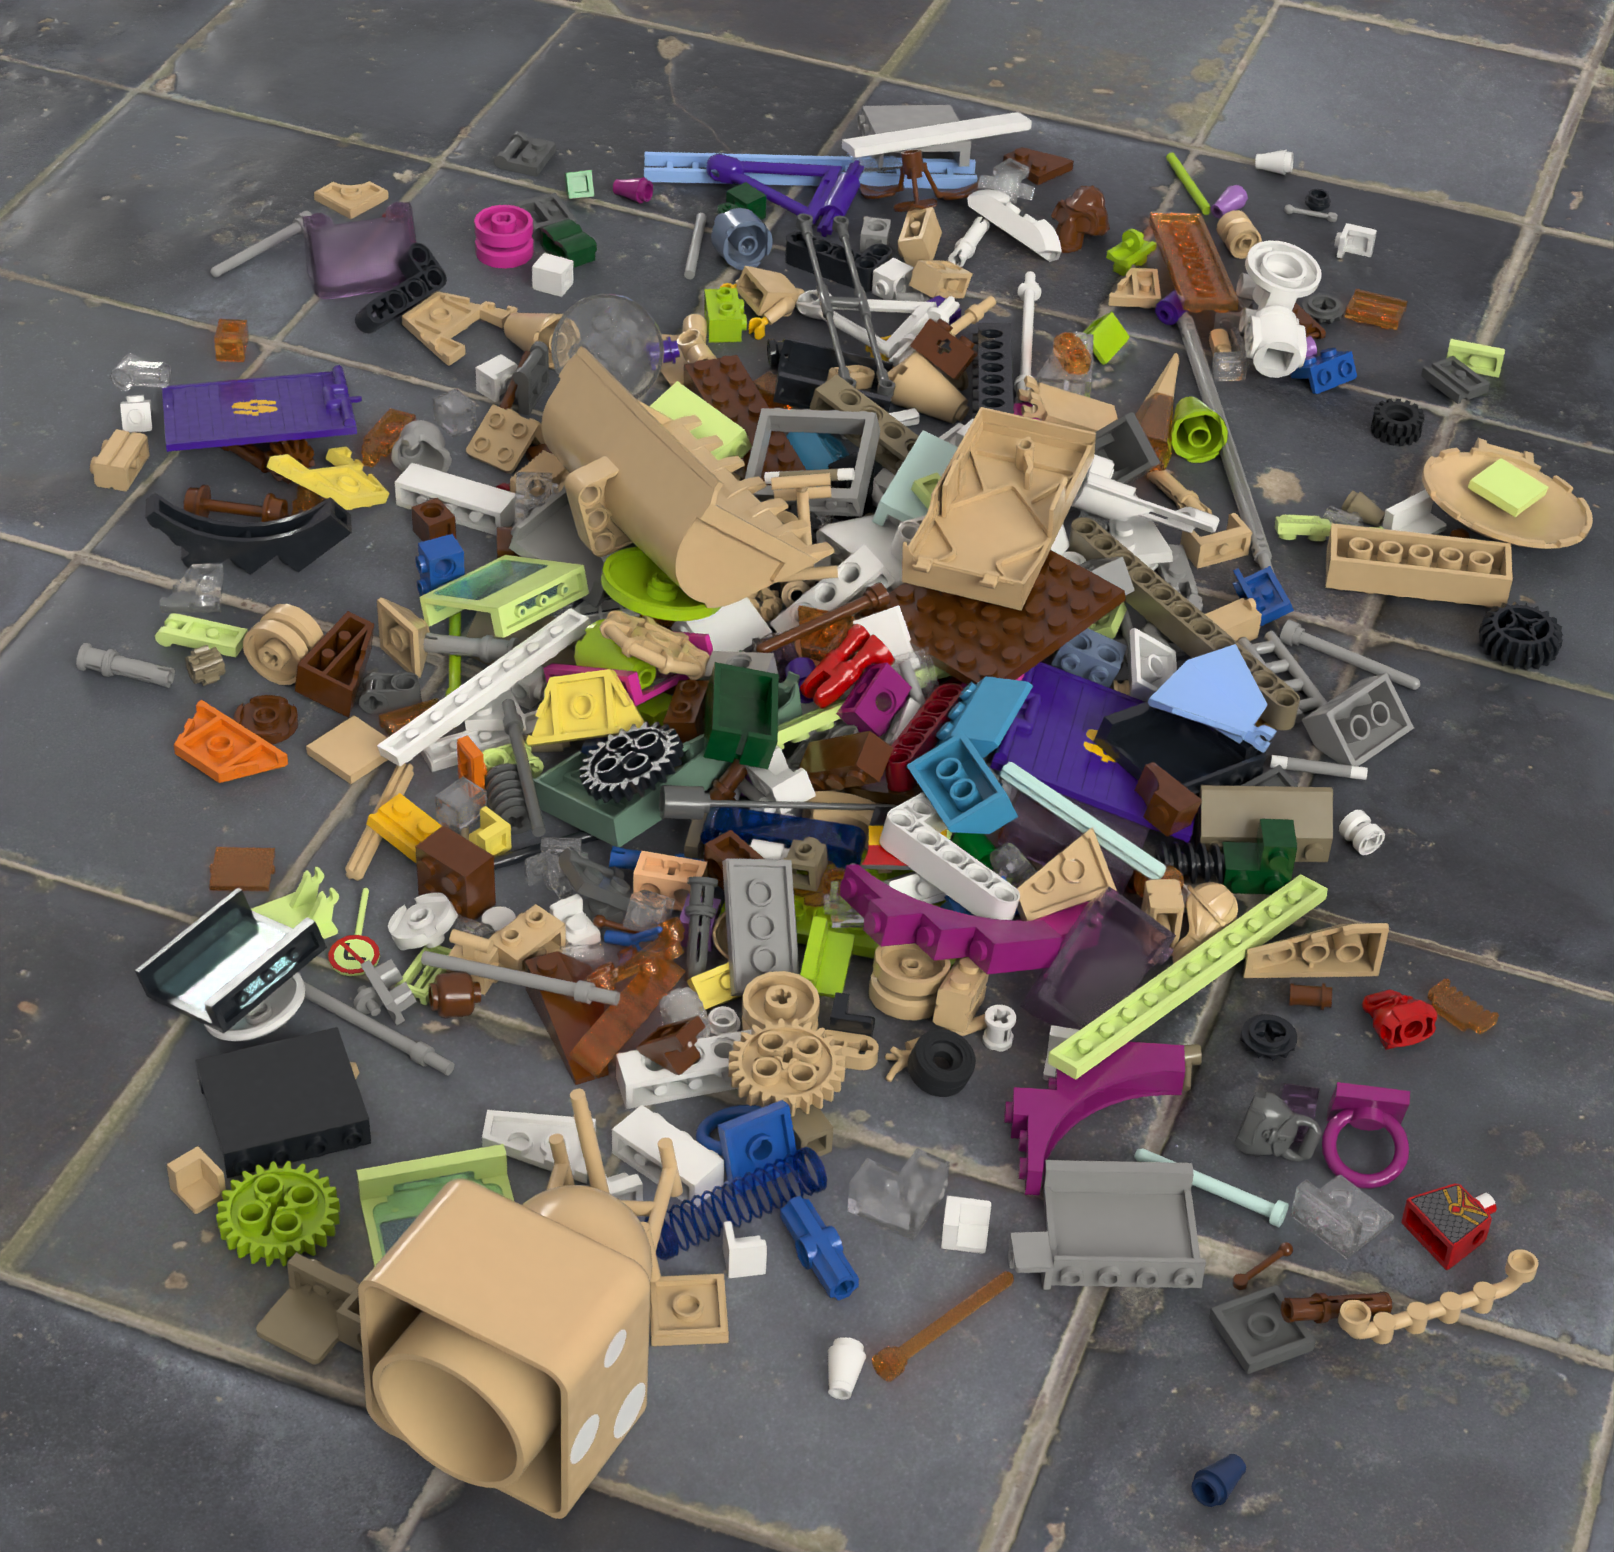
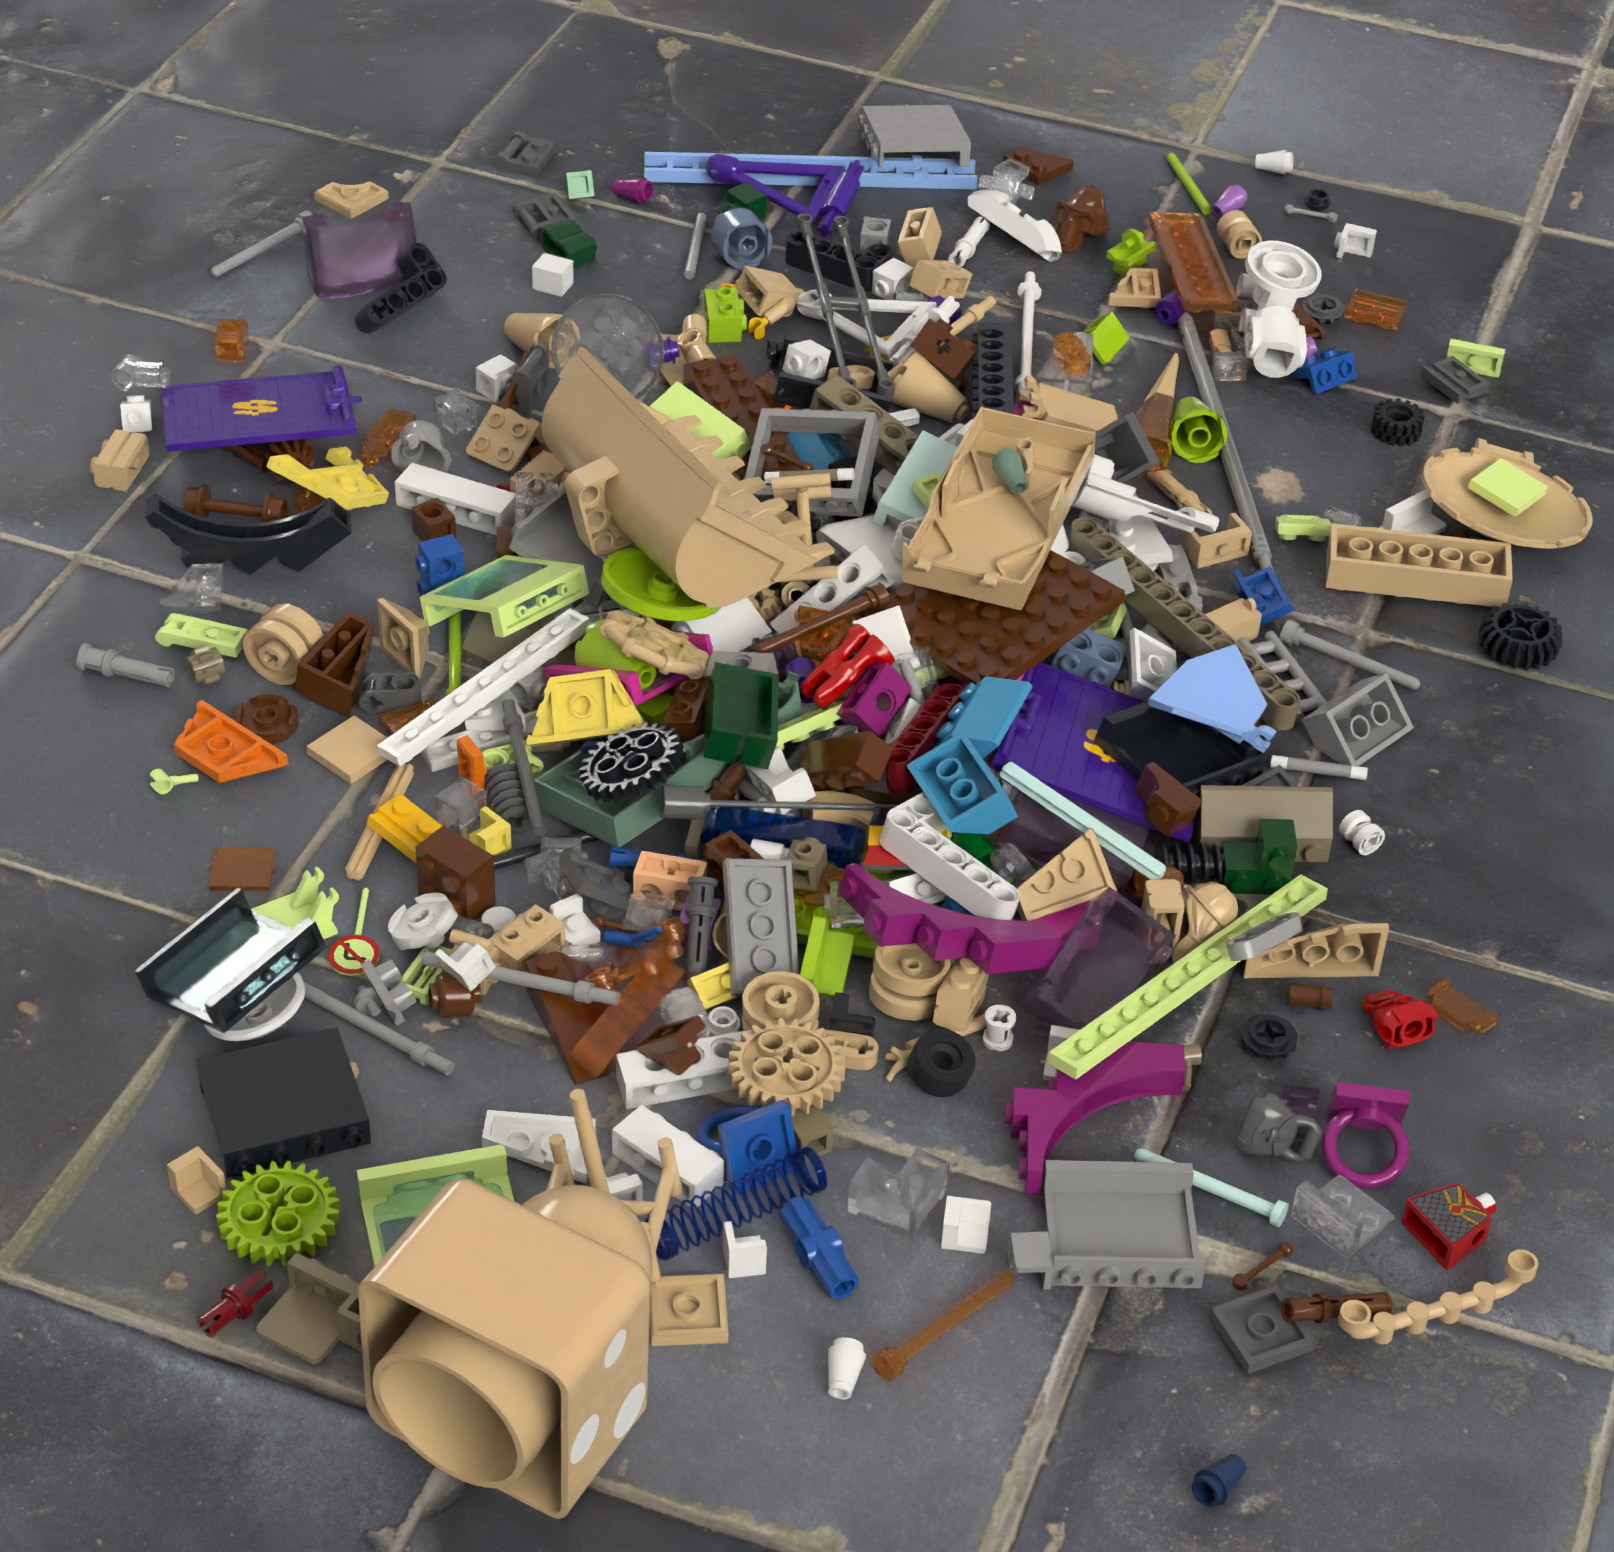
(165, 783): none -> yellowish green hand
(233, 1304): none -> dark red arm
(444, 317): tan wing -> none
(467, 964): none -> white panel
(485, 648): light grey pin -> none
(504, 236): dark pink wheel -> none
(769, 450): none -> reddish brown hinge
(806, 359): none -> white brick
(870, 165): clear piece -> none
(913, 167): reddish brown plant -> none
(936, 134): white tile -> none
(1010, 470): none -> sand green cone
(1264, 936): none -> light grey beam
(1365, 507): dark tan cone -> none

